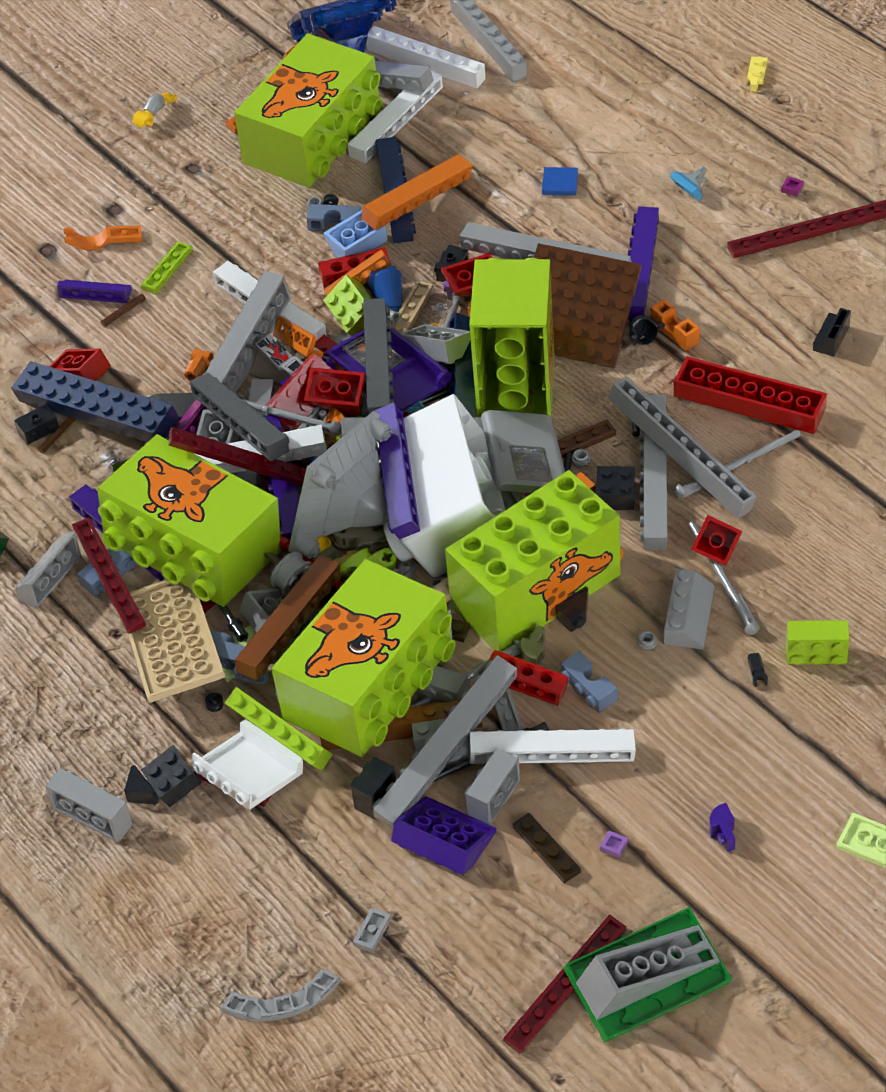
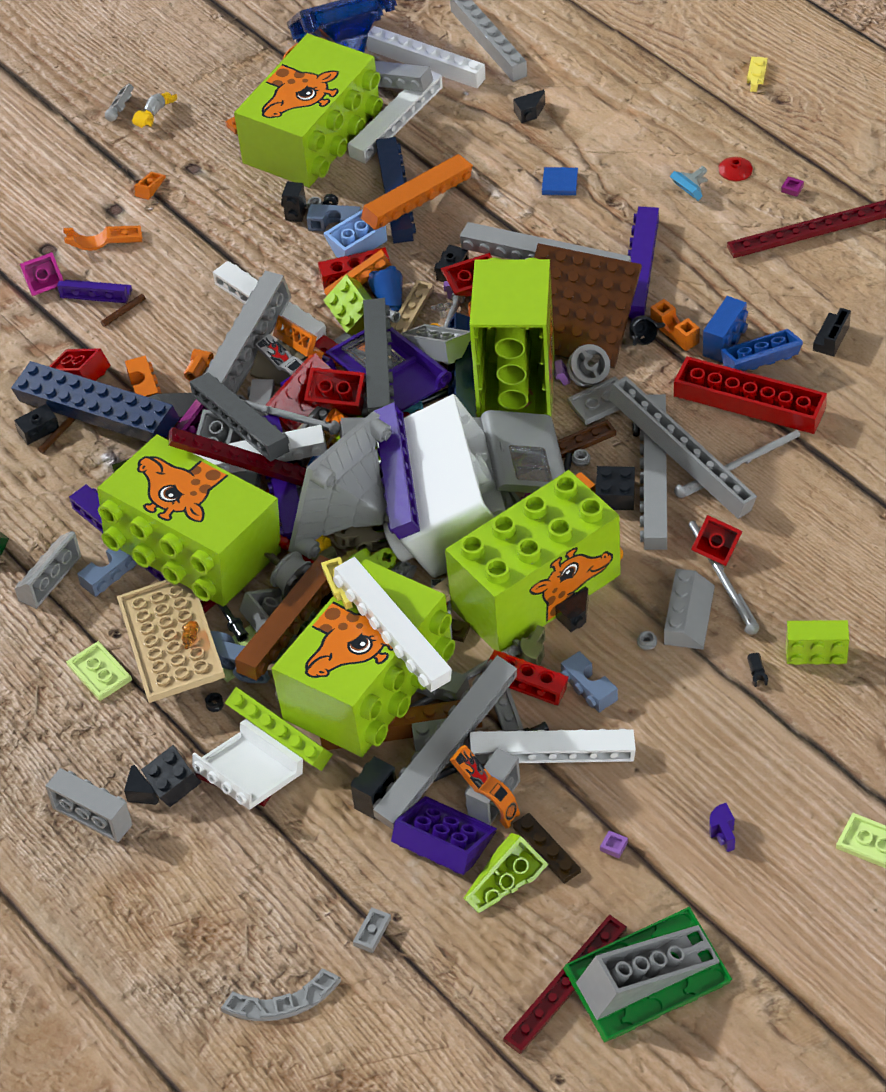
(41, 274): none -> dark pink slope
(99, 671): none -> yellowish green tile
(109, 575): dark red plate -> none
(118, 103): none -> light grey plate
(140, 373): none -> orange arch
(148, 185): none -> orange slope
(166, 267): lime tile -> none
(189, 634): none -> clear orange piece
(294, 201): none -> black brick
(339, 594): none -> light yellow hinge
(392, 624): none -> white brick
(485, 784): none -> orange piece
(505, 872): none -> lime wedge
(529, 106): none -> black slope
(561, 372): none -> medium lavender plate
(588, 365): none -> light grey wheel
(594, 402): none -> light grey plate
(725, 328): none -> blue brick
(735, 169): none -> red dish
(762, 351): none -> blue slope

